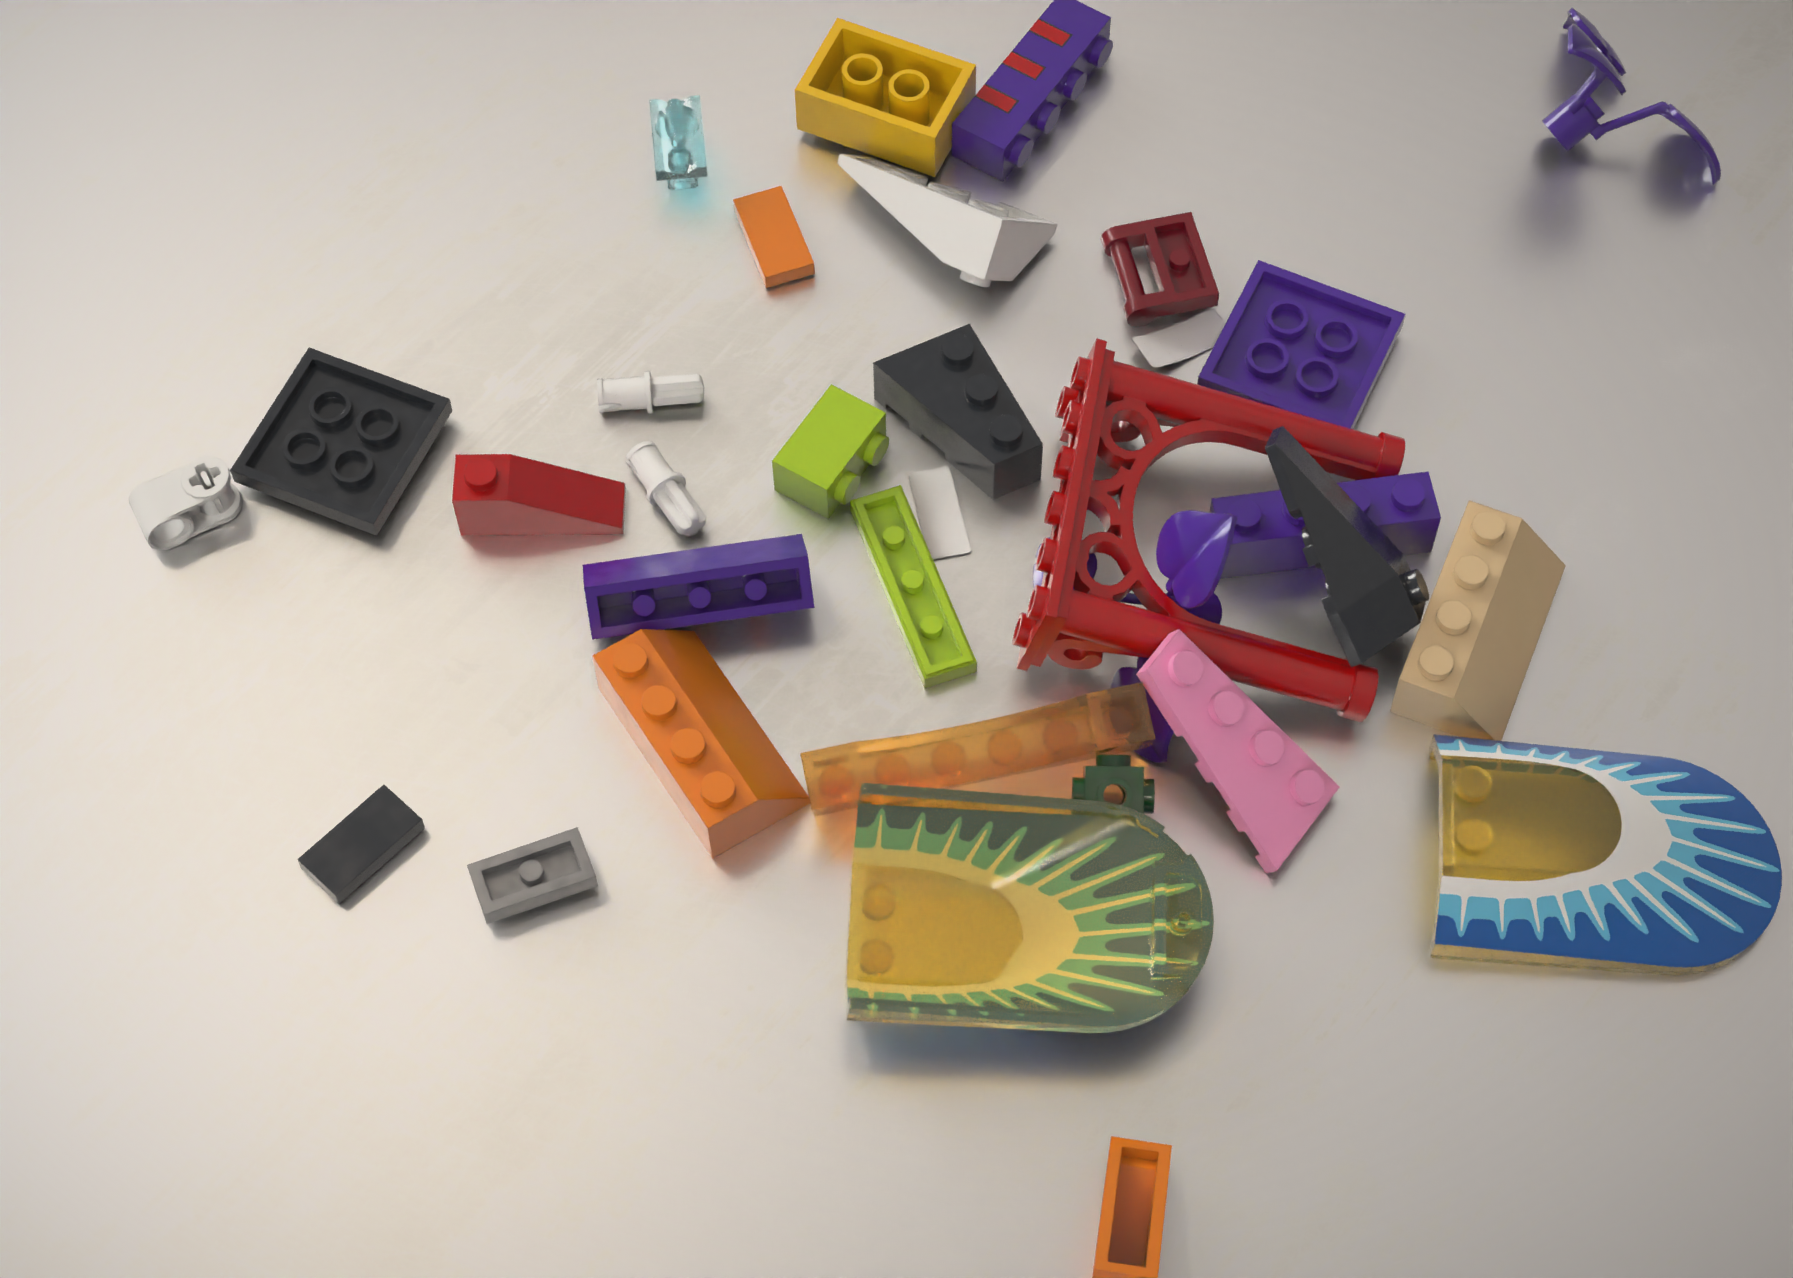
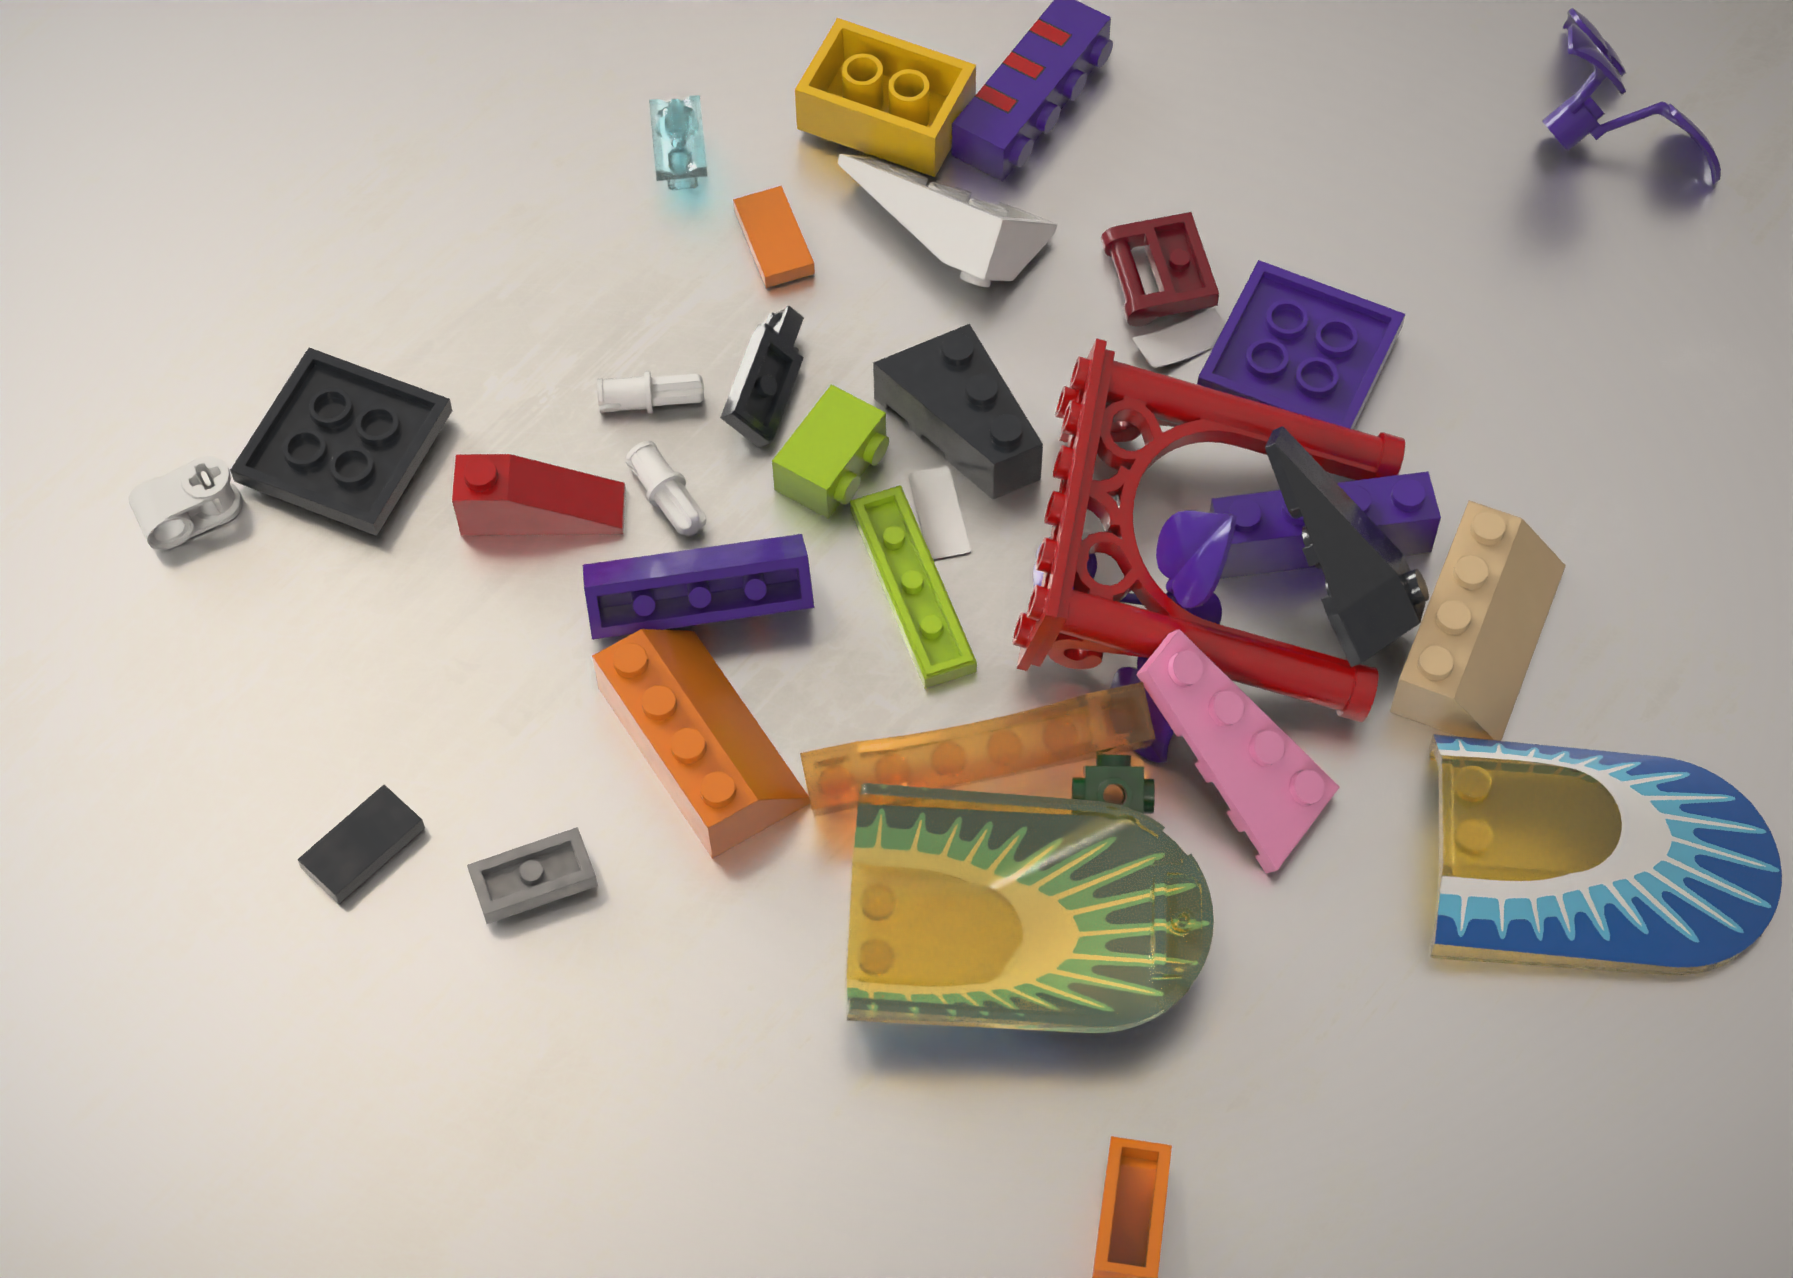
(765, 378): none -> black hinge

